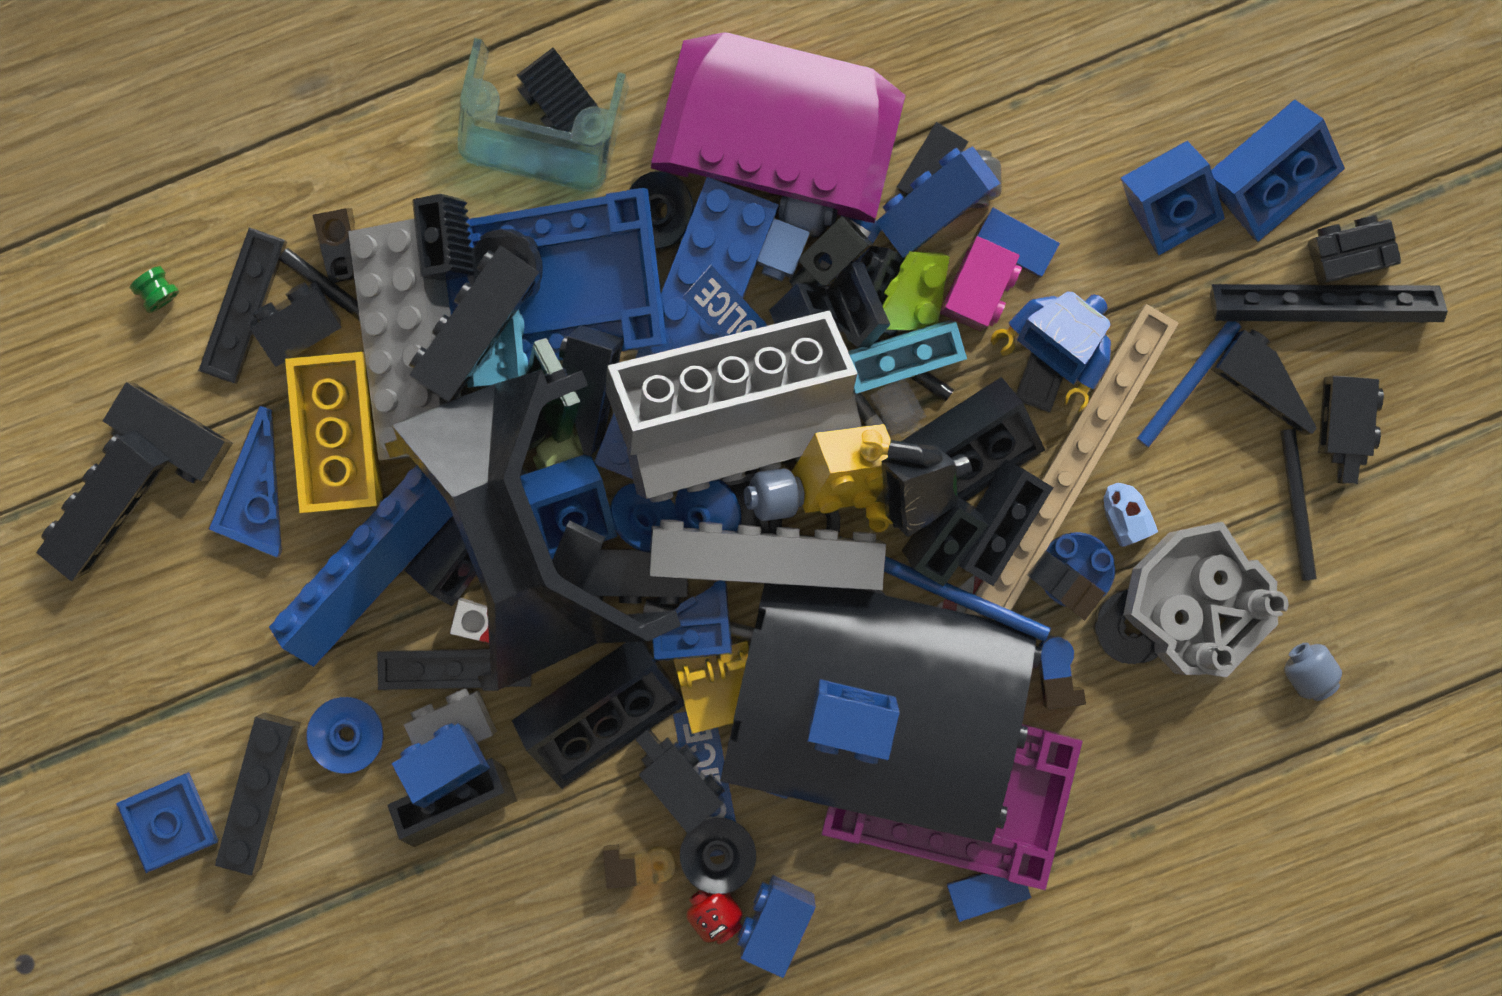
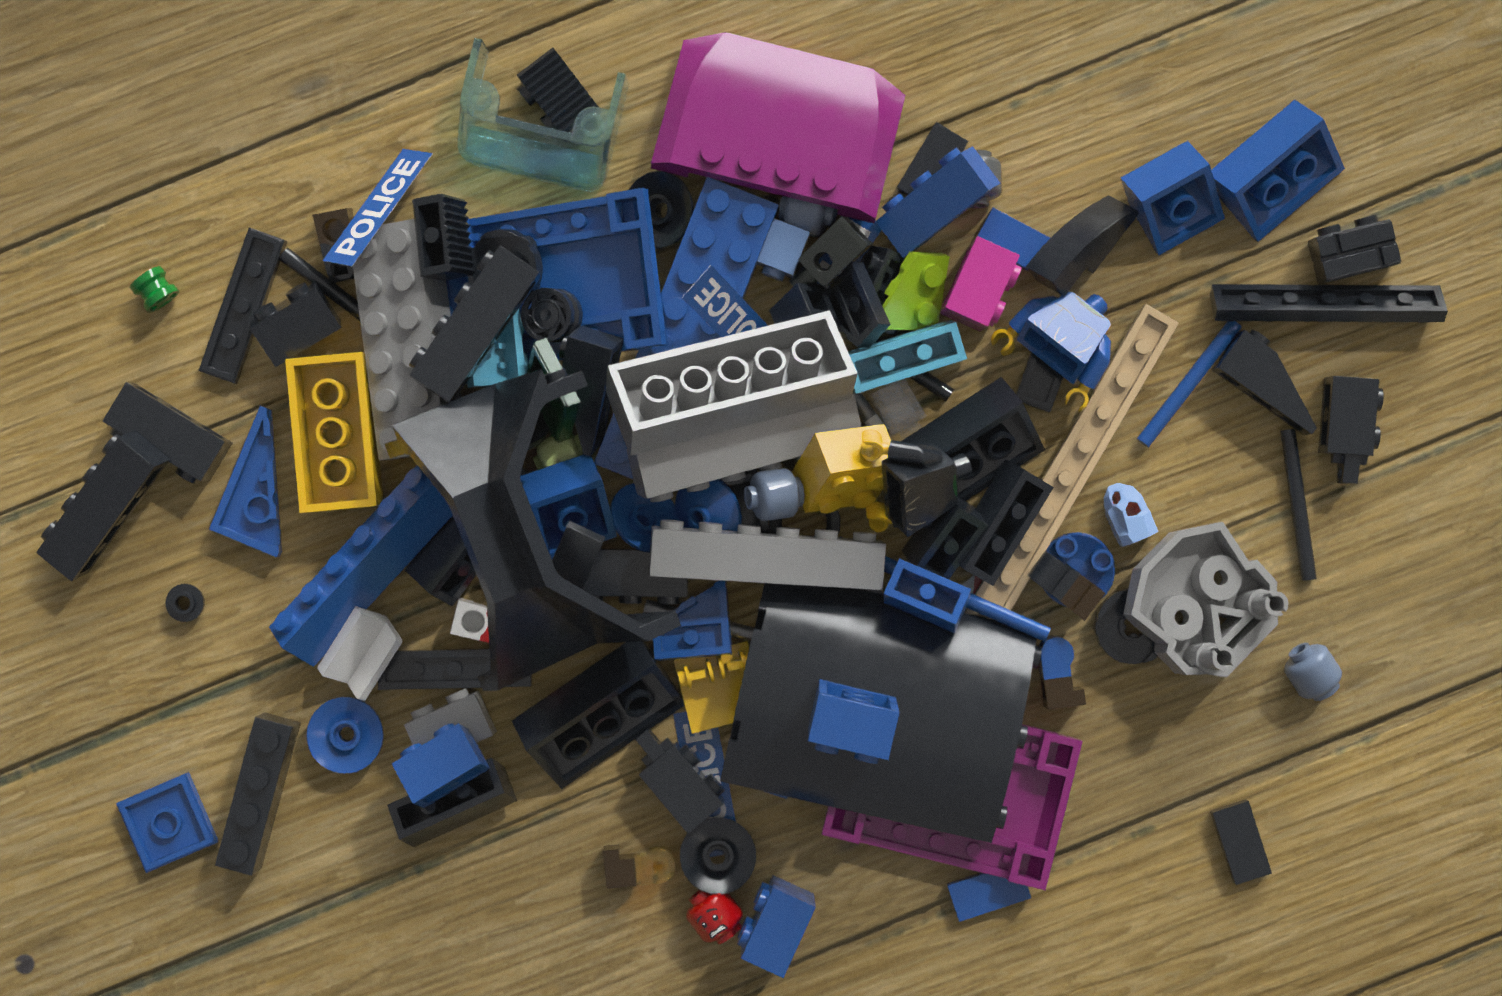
(196, 599): none -> black plate
(361, 651): none -> white panel
(377, 207): none -> blue sticker
(551, 314): none -> black wheel
(927, 595): none -> blue brick
(1081, 244): none -> black slope
(1241, 842): none -> black tile

